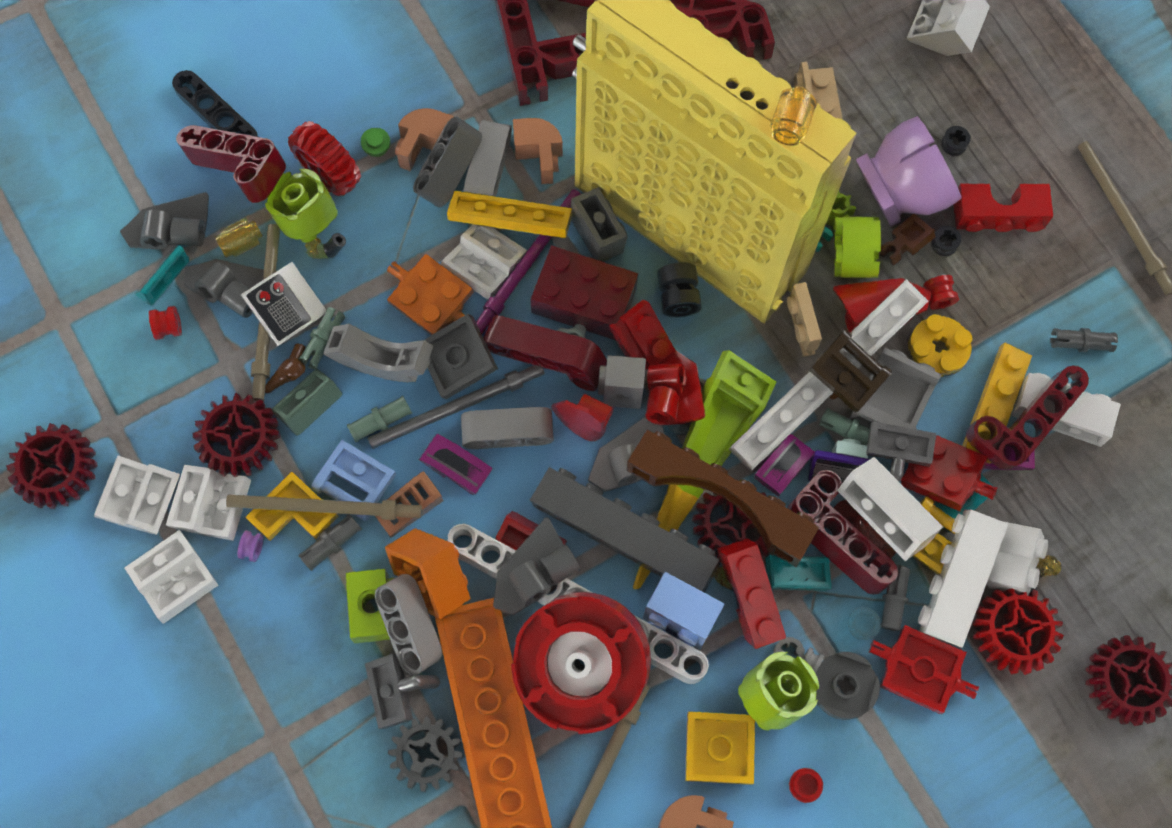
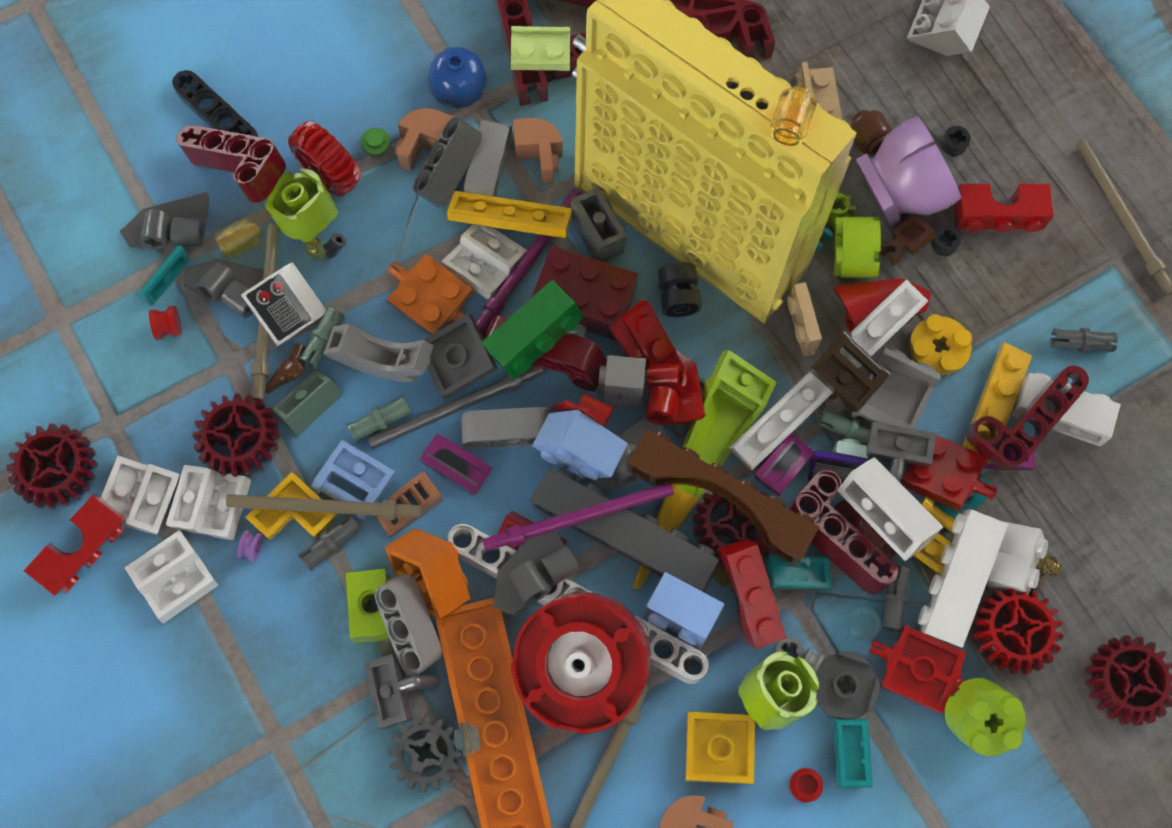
(57, 569): none -> red arch
(457, 77): none -> blue cylinder
(467, 739): none -> clear light blue plate
(517, 535): none -> magenta bar
(533, 329): none -> green brick
(540, 48): none -> yellowish green plate
(579, 445): none -> light blue brick
(852, 753): none -> teal plate
(870, 129): none -> reddish brown head
(942, 292): red wheel -> none
(986, 717): none -> lime brick

